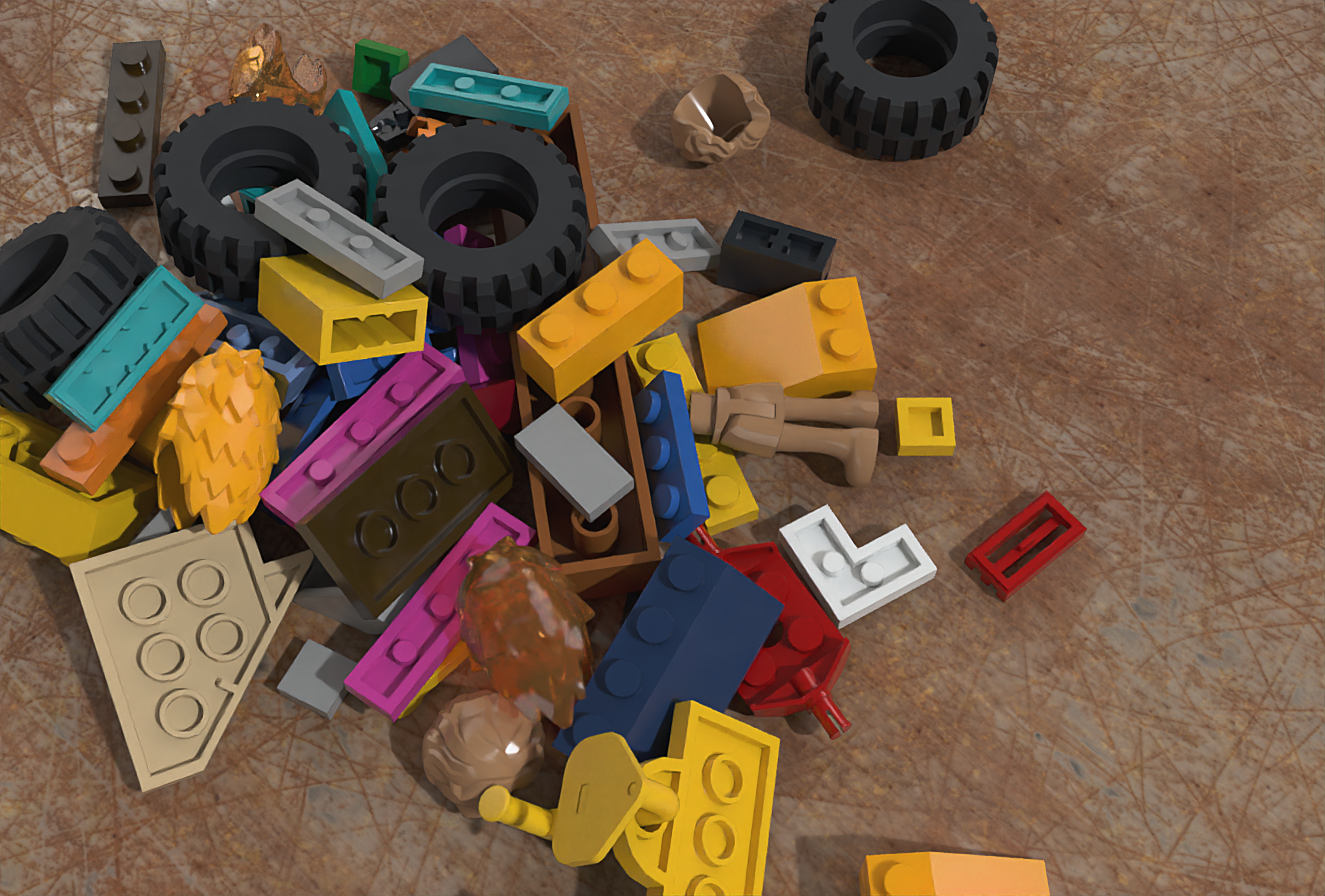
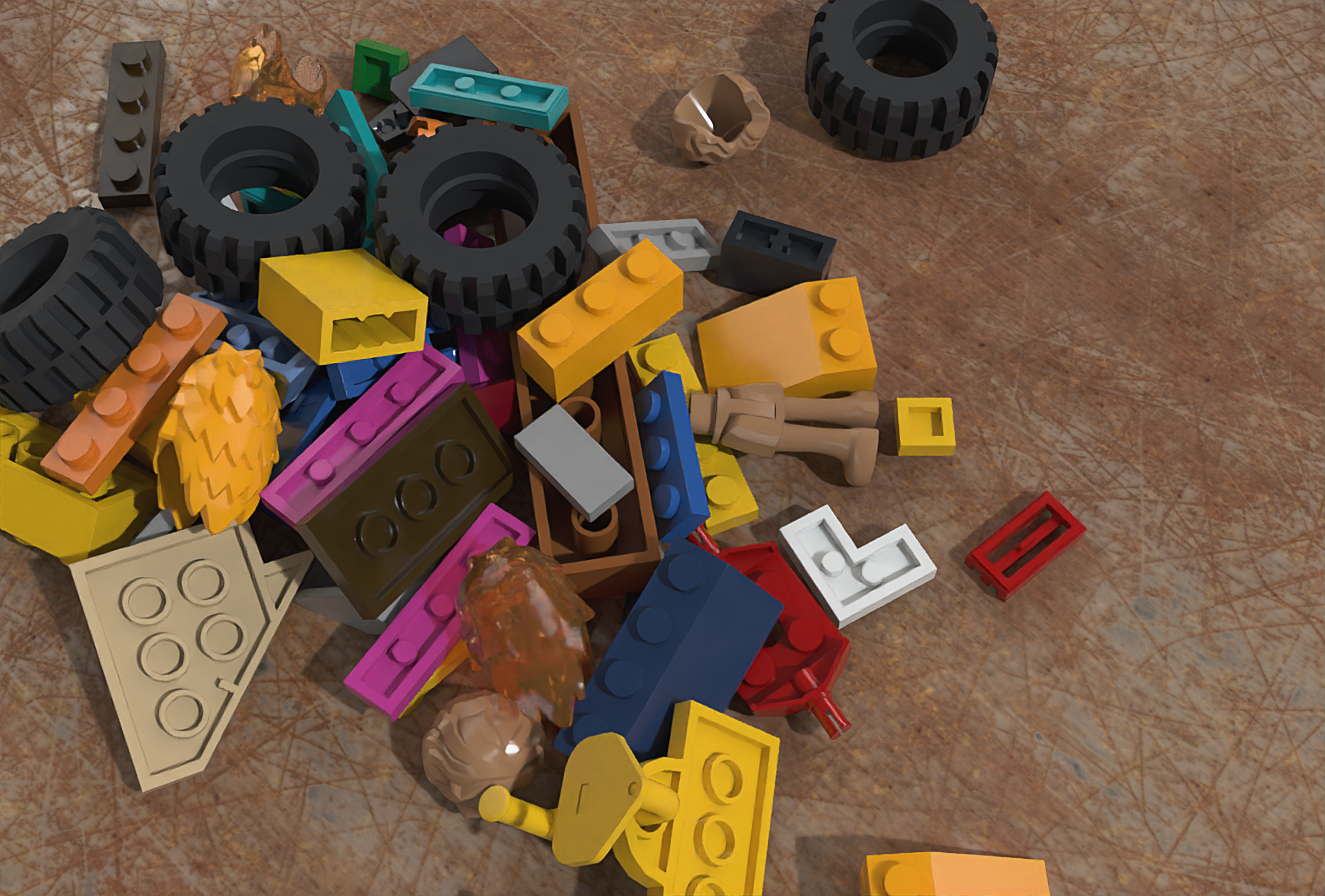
(124, 349): teal plate -> none
(317, 679): light grey tile -> none
(339, 238): light grey plate -> none

